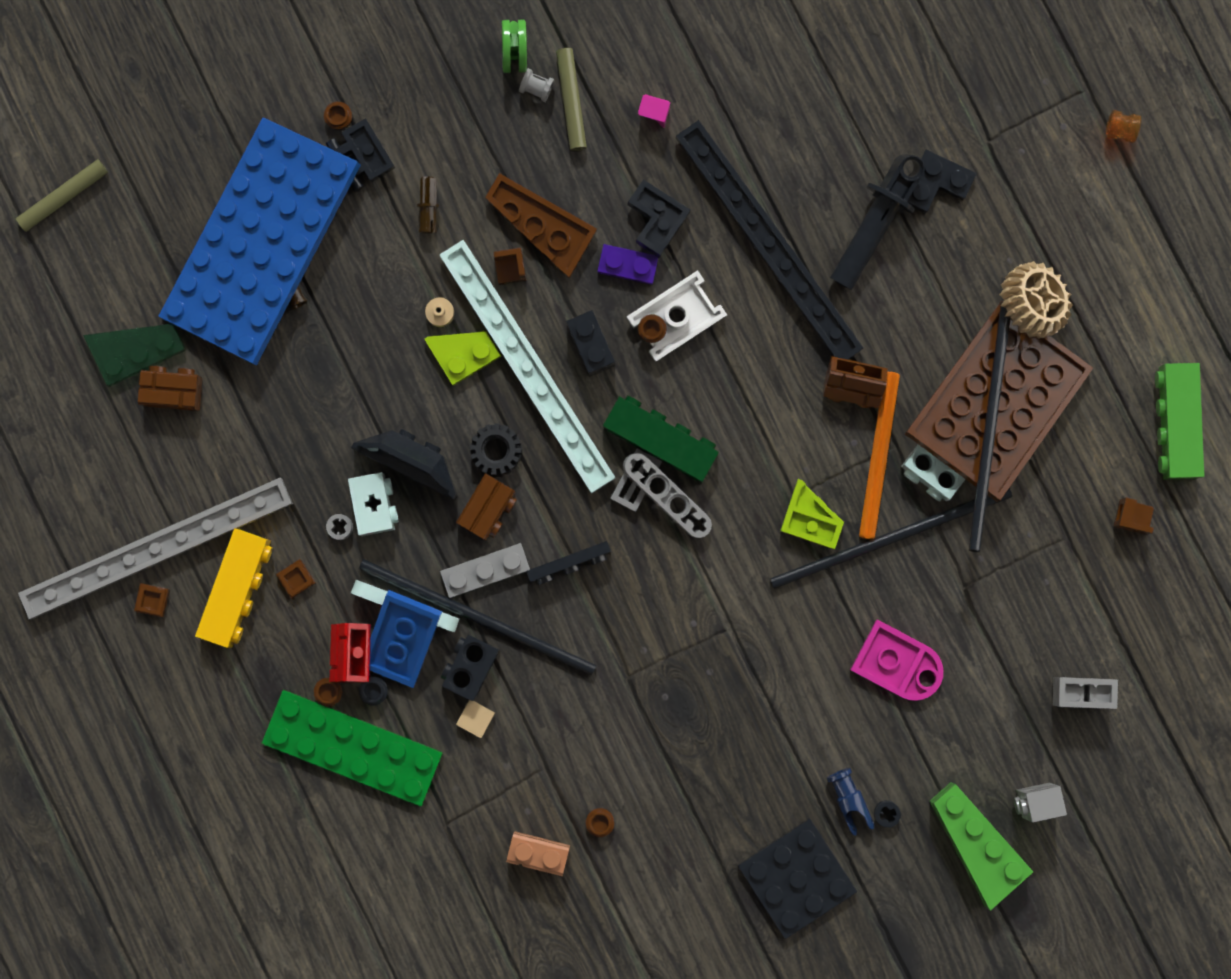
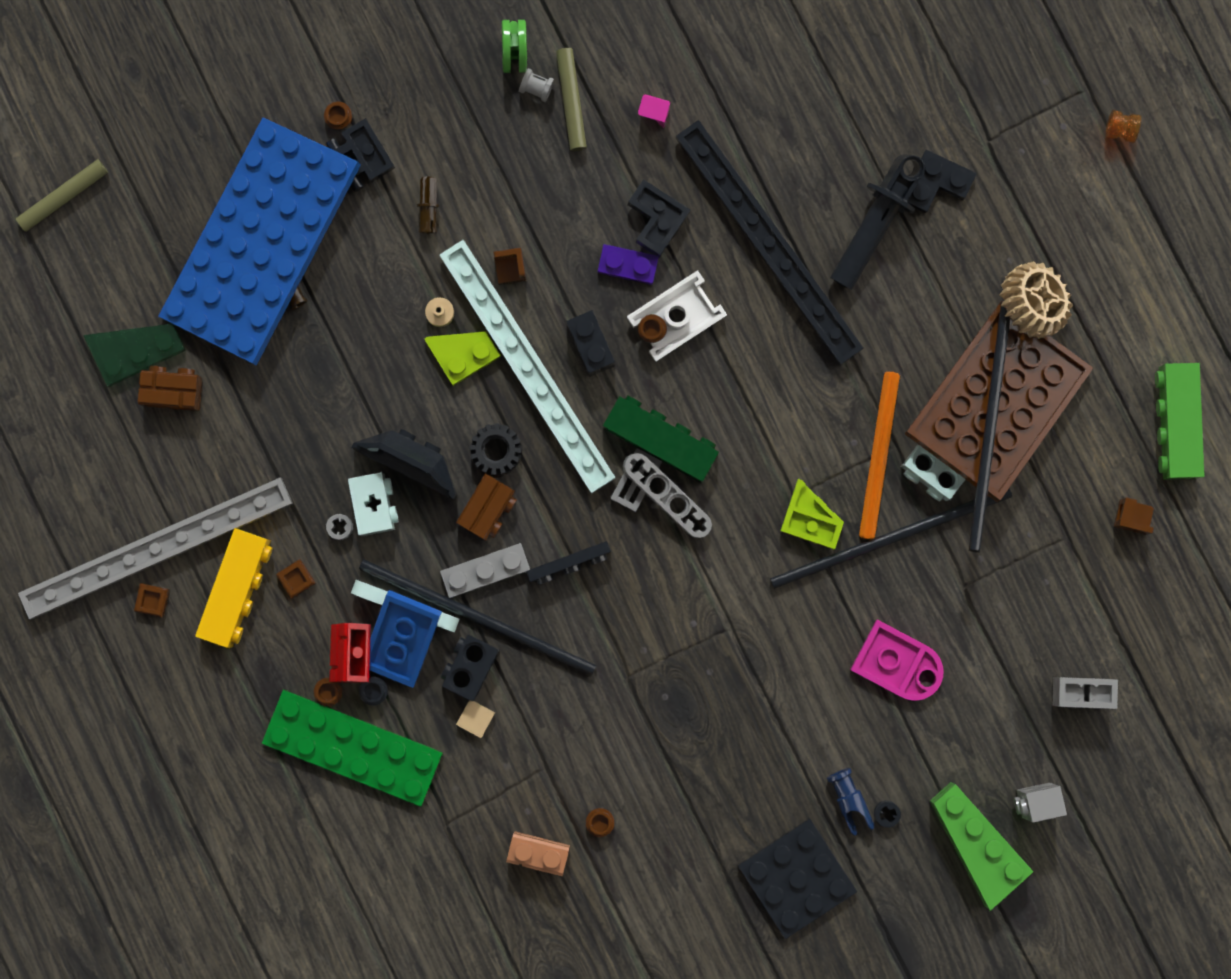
(548, 227): reddish brown wing -> none
(855, 382): reddish brown brick -> none

